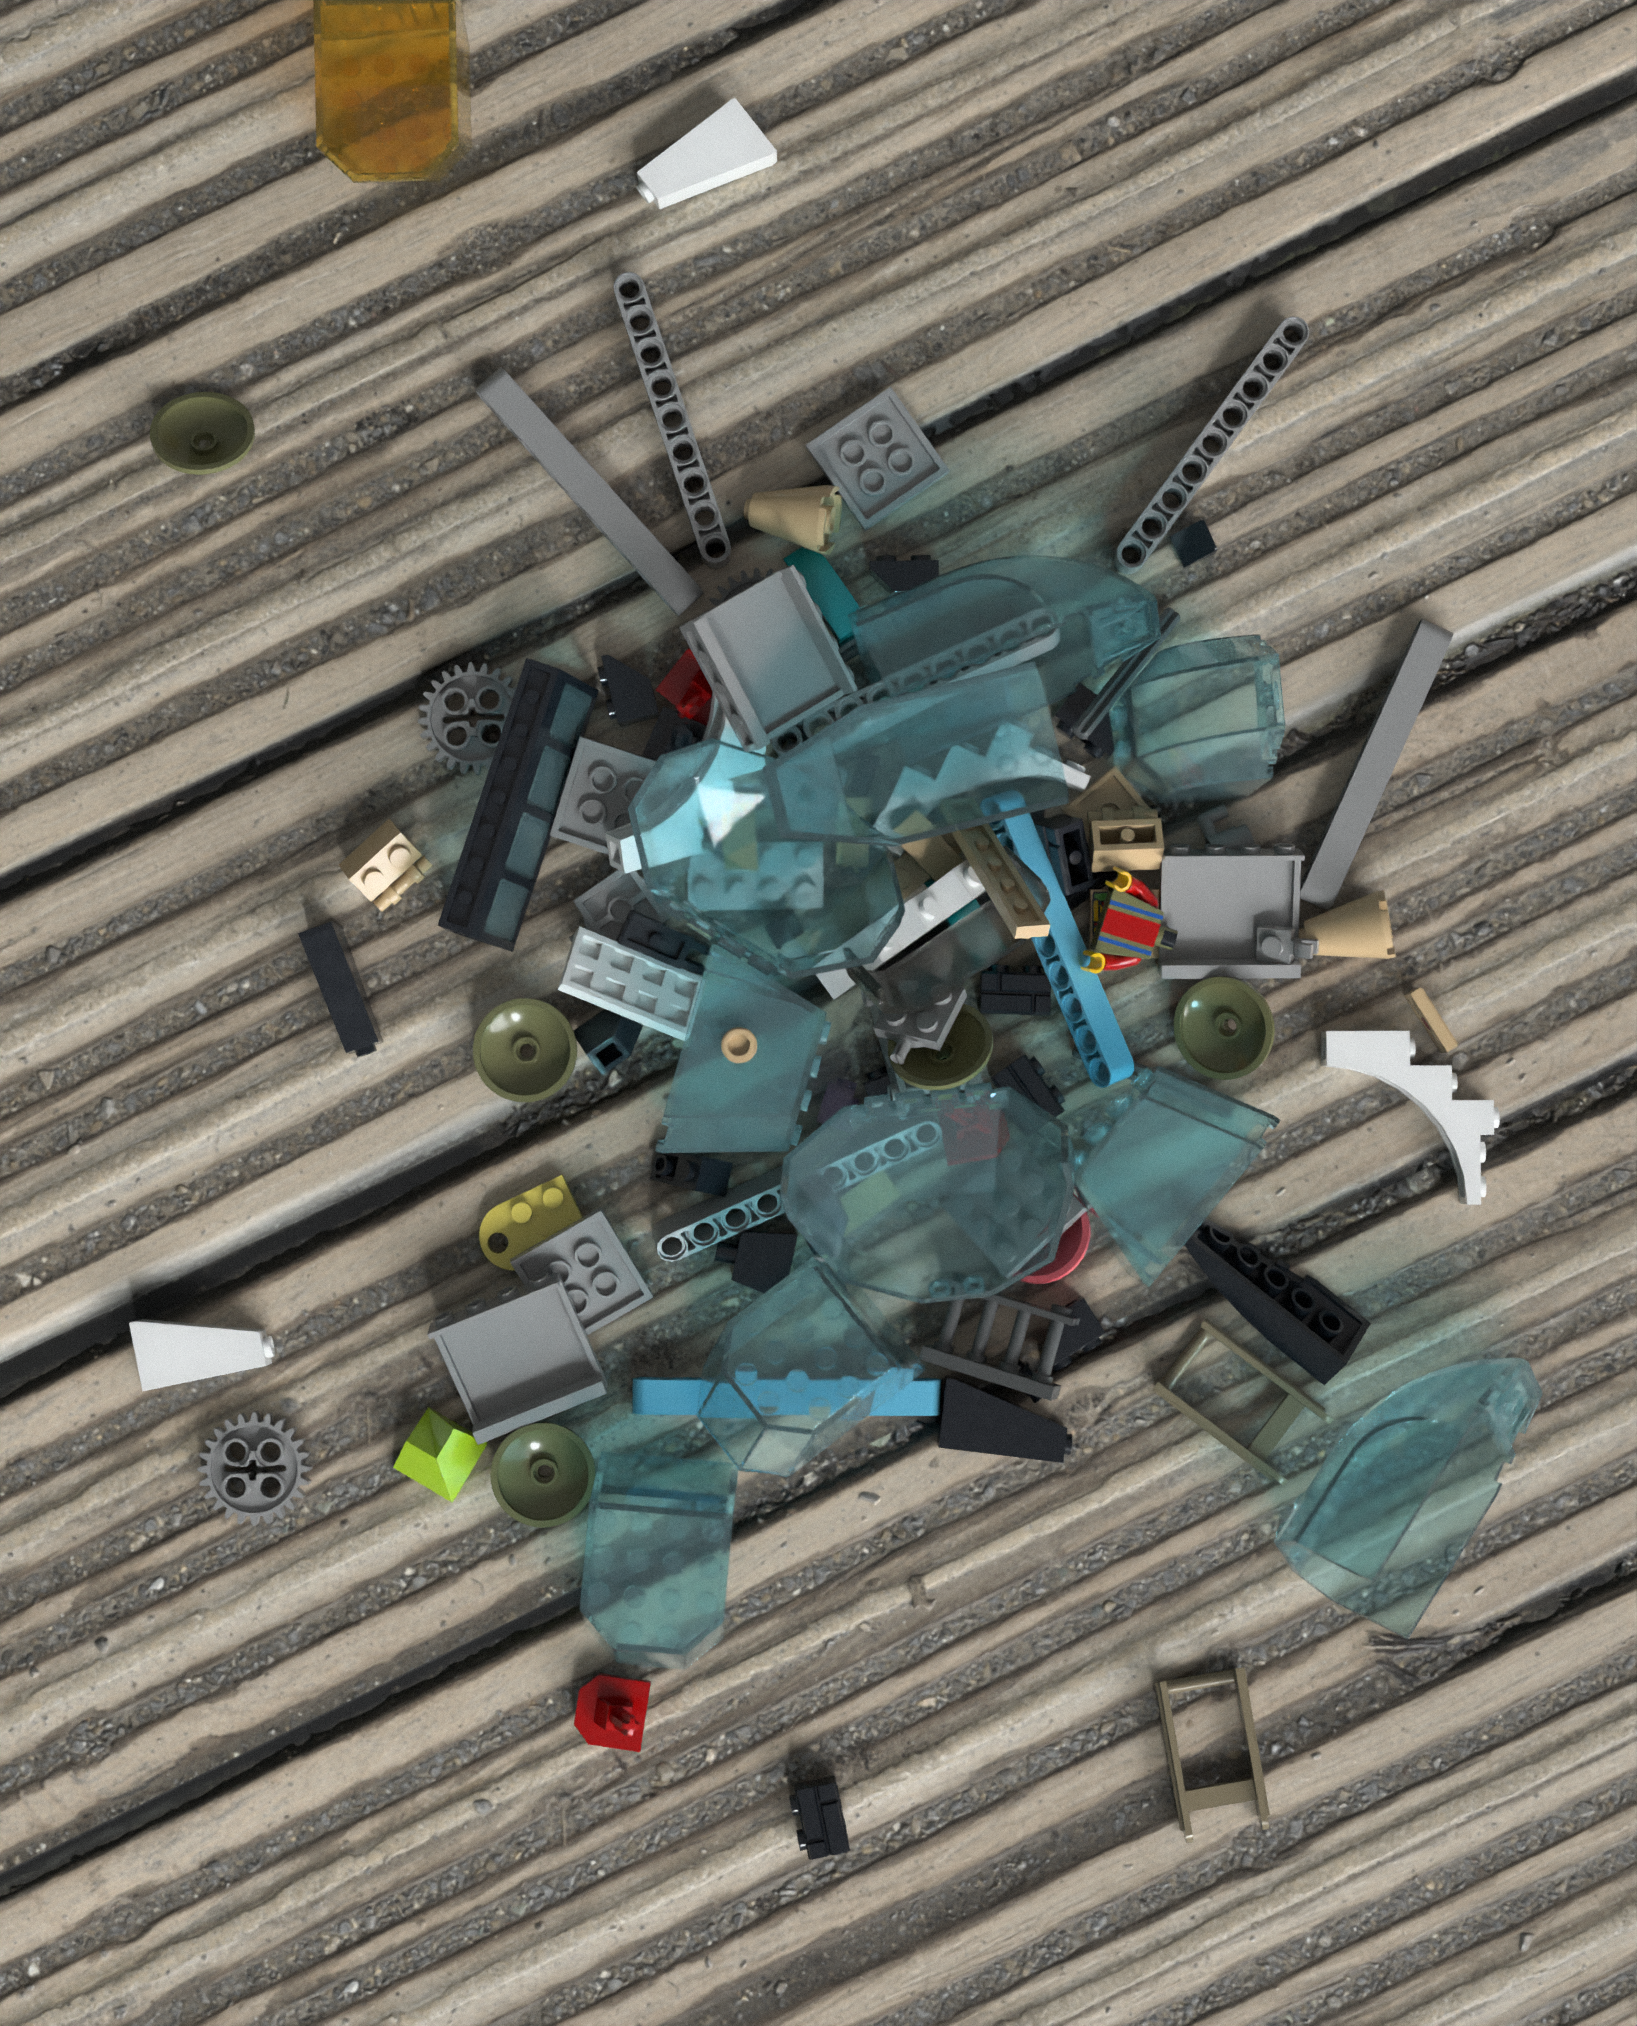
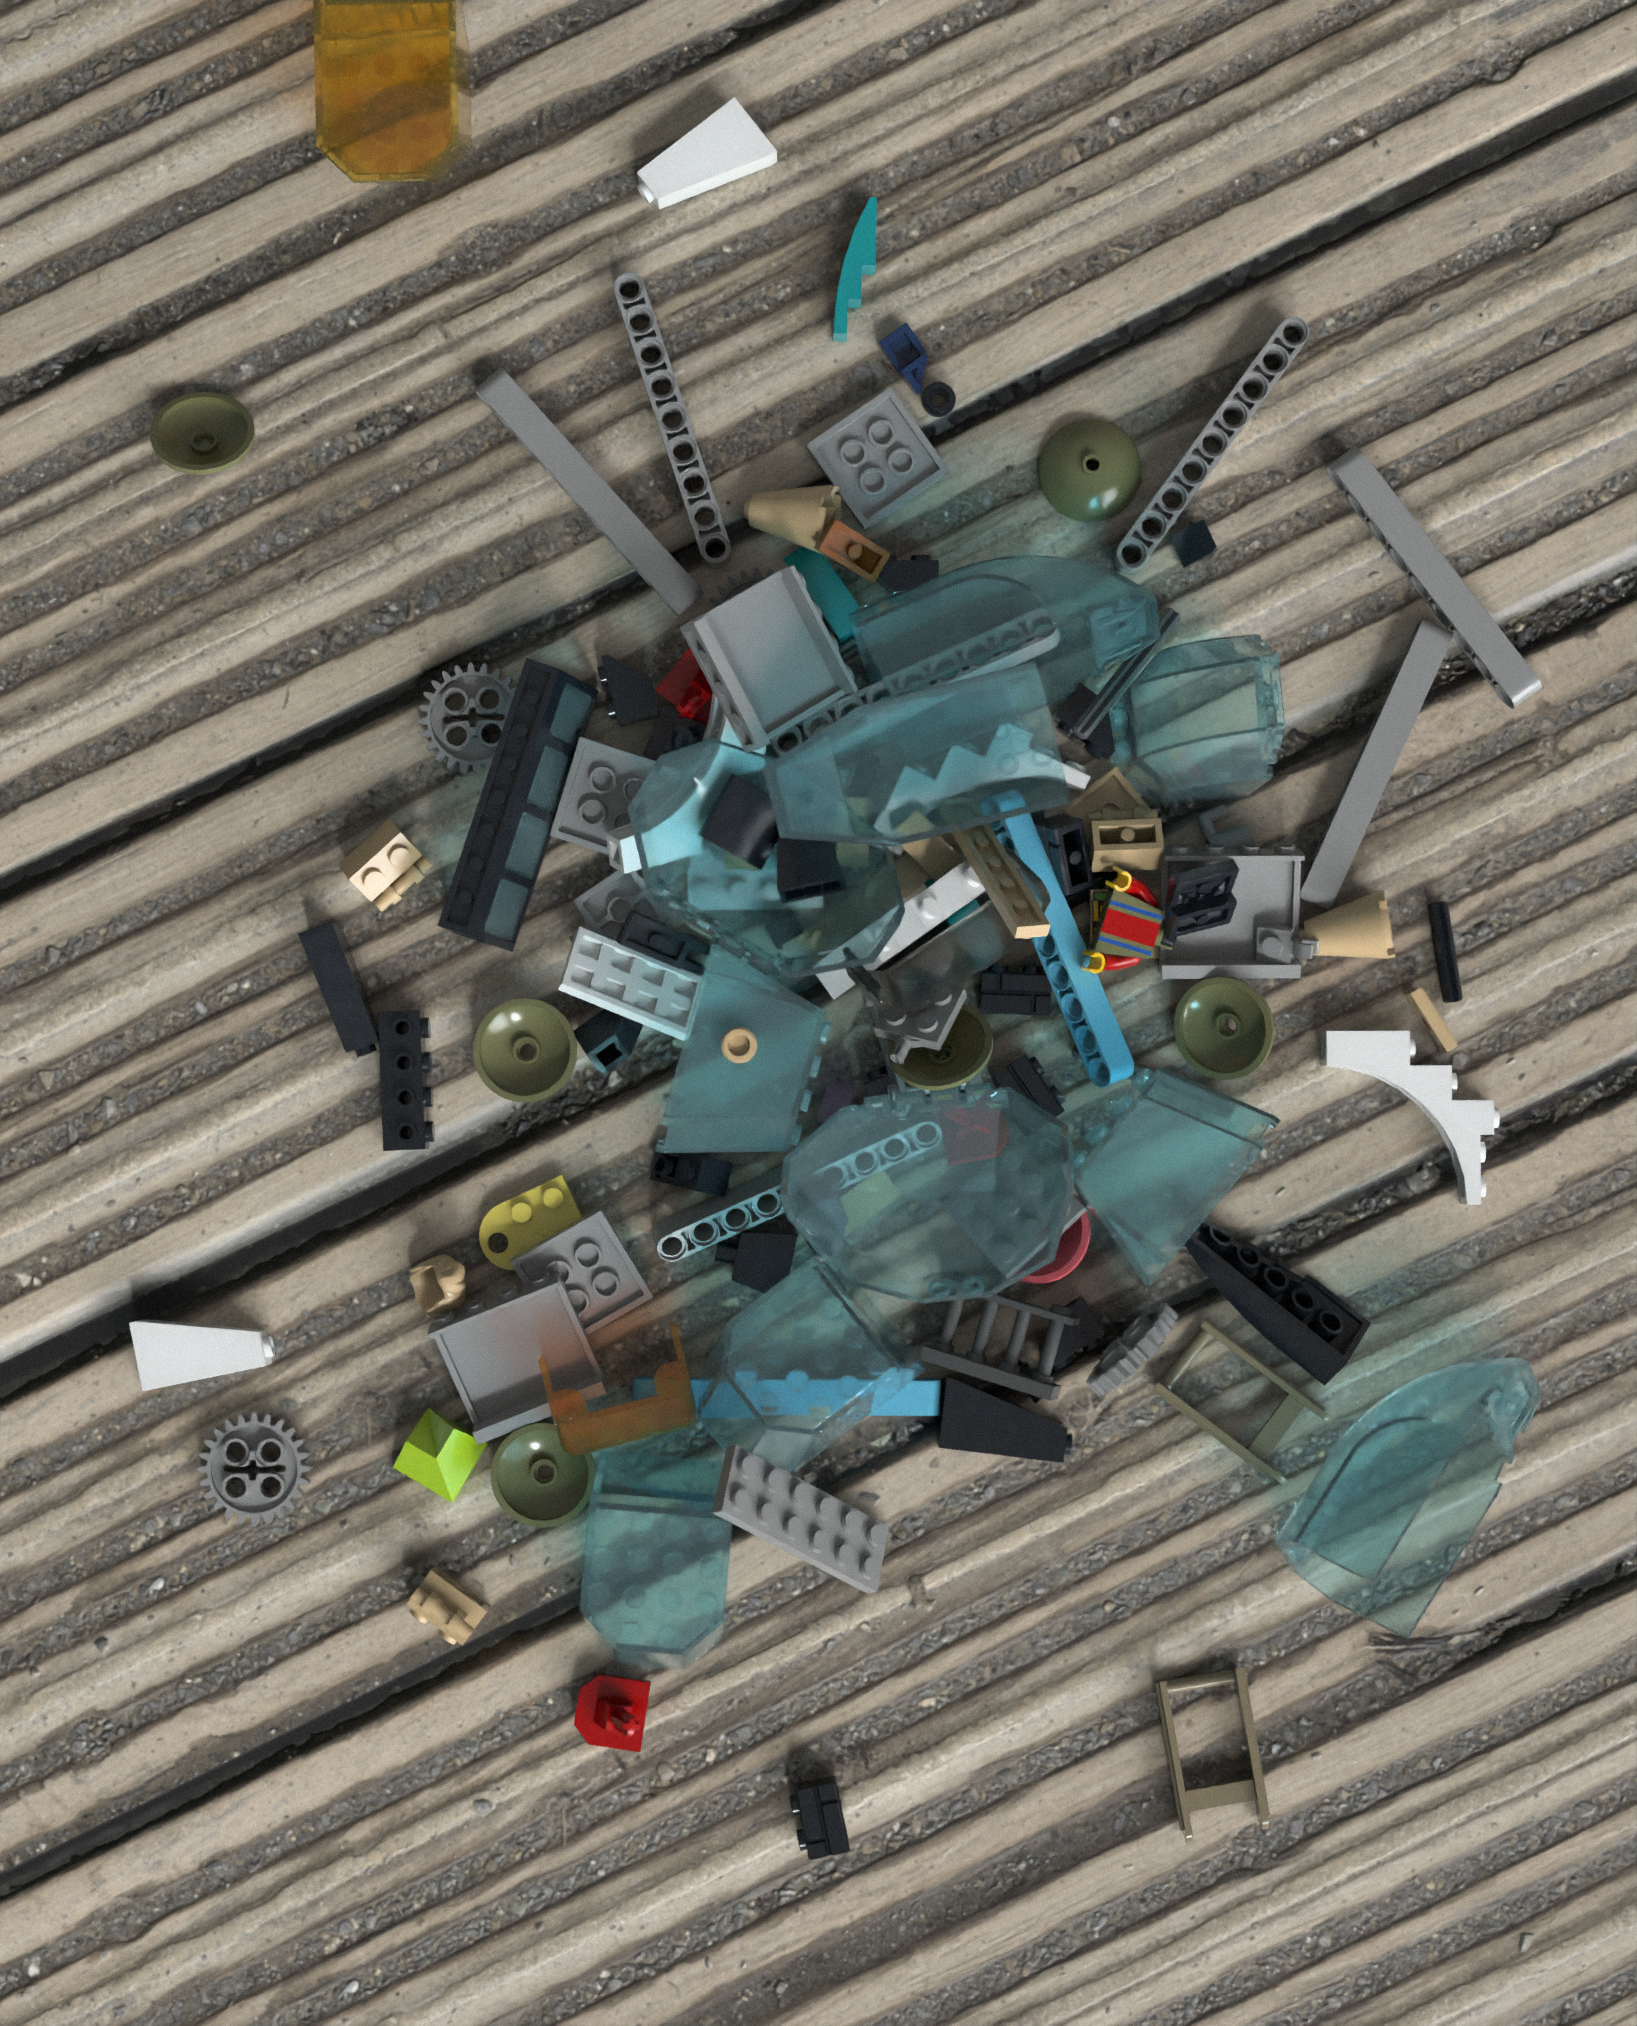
(404, 1080): none -> black brick
(439, 1285): none -> tan hair
(447, 1606): none -> tan brick
(588, 1432): none -> clear orange windscreen
(742, 822): none -> black slope
(800, 1519): none -> light grey plate
(807, 869): none -> black torso
(852, 550): none -> dark orange slope
(858, 261): none -> teal slope
(906, 356): none -> dark blue slope
(943, 390): none -> black plate
(1087, 493): none -> olive dish
(1128, 1352): none -> light grey gear
(1200, 898): none -> black slope
(1433, 577): none -> light grey beam
(1445, 952): none -> black axle

